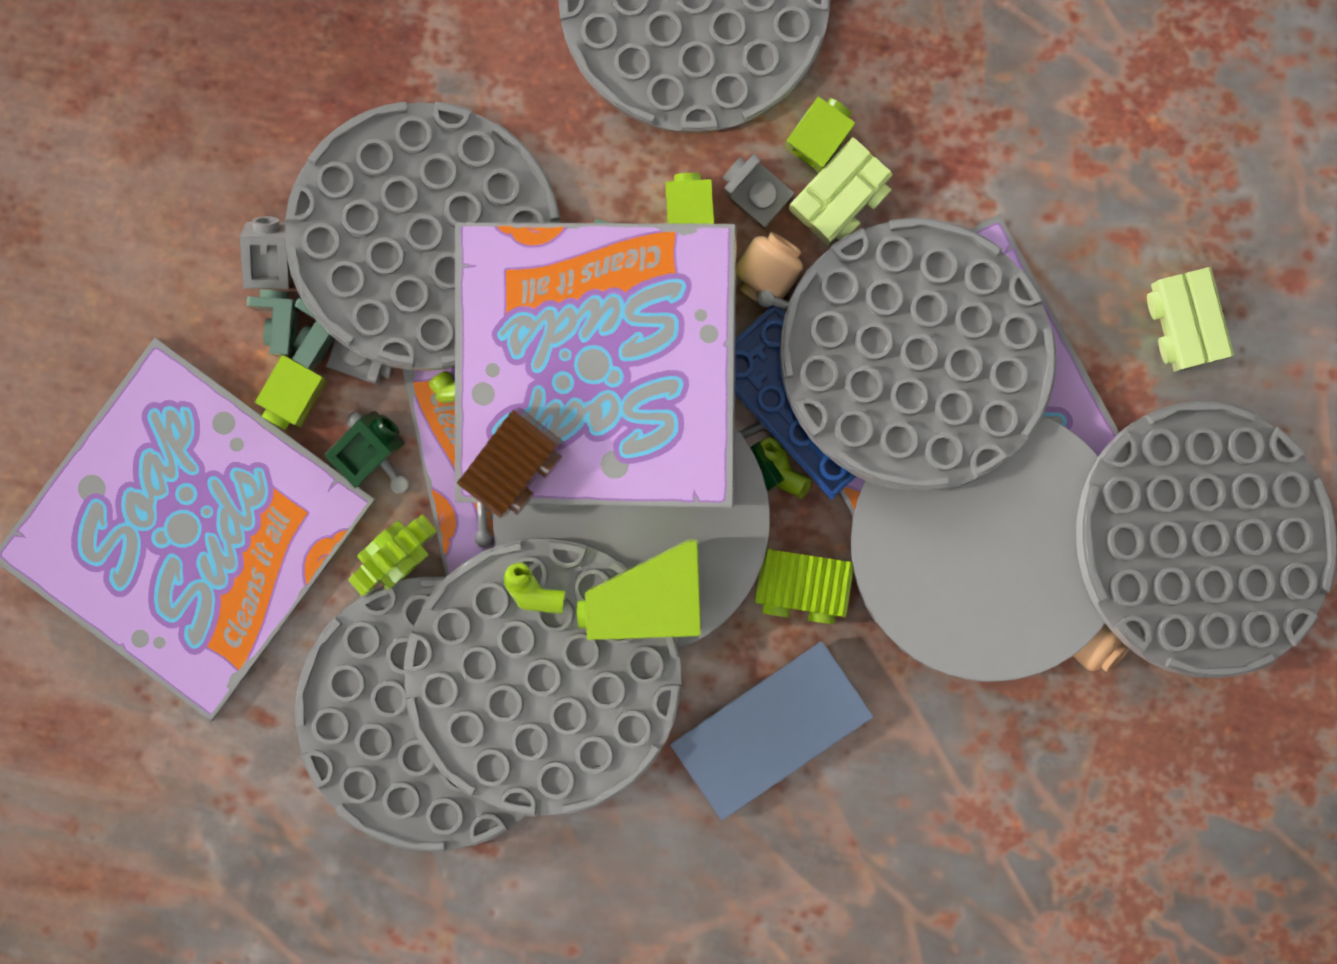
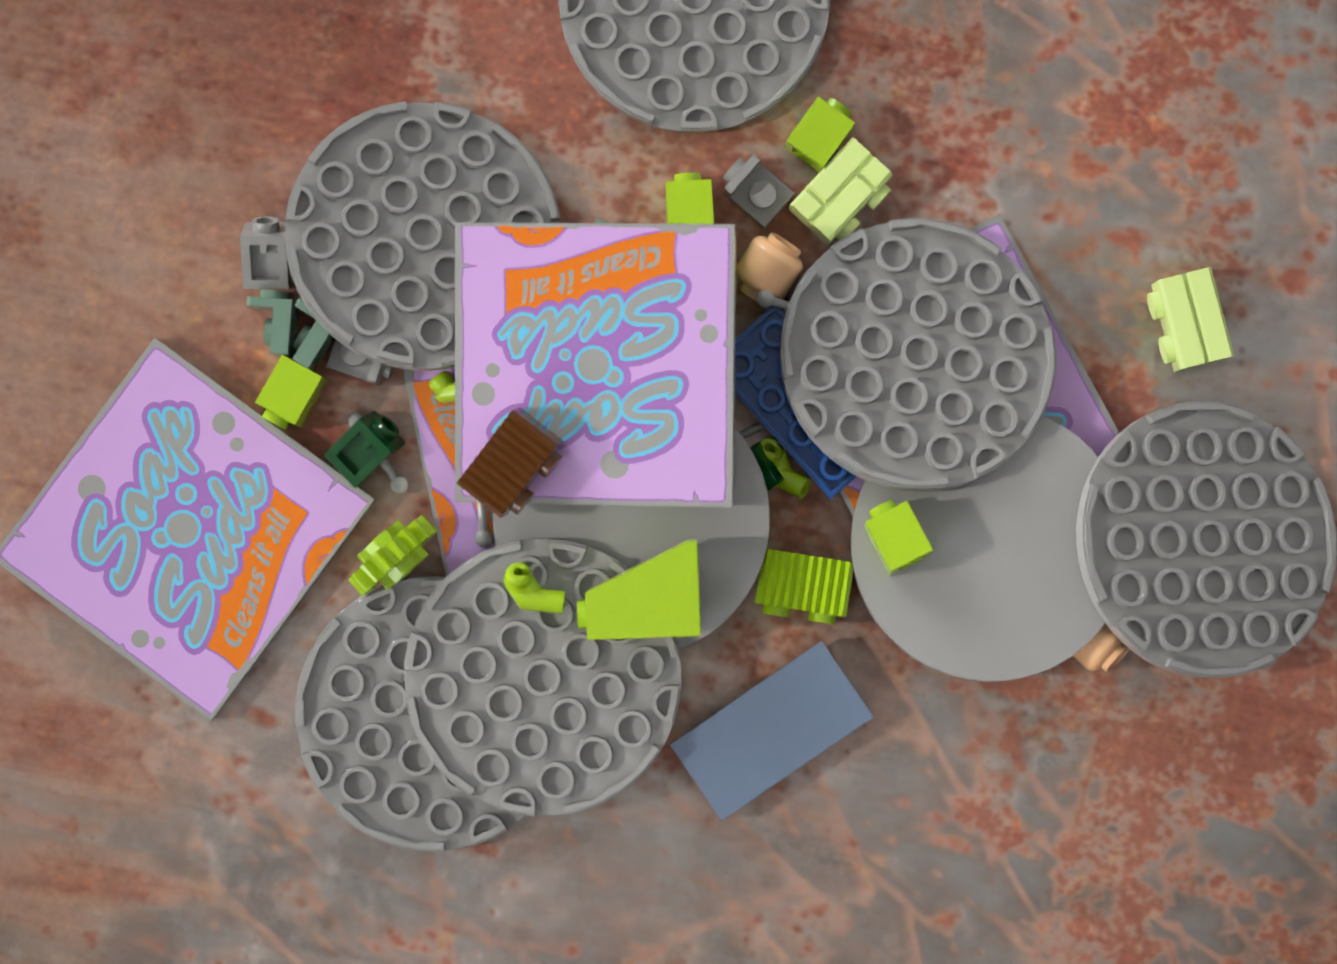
(897, 536): none -> lime brick

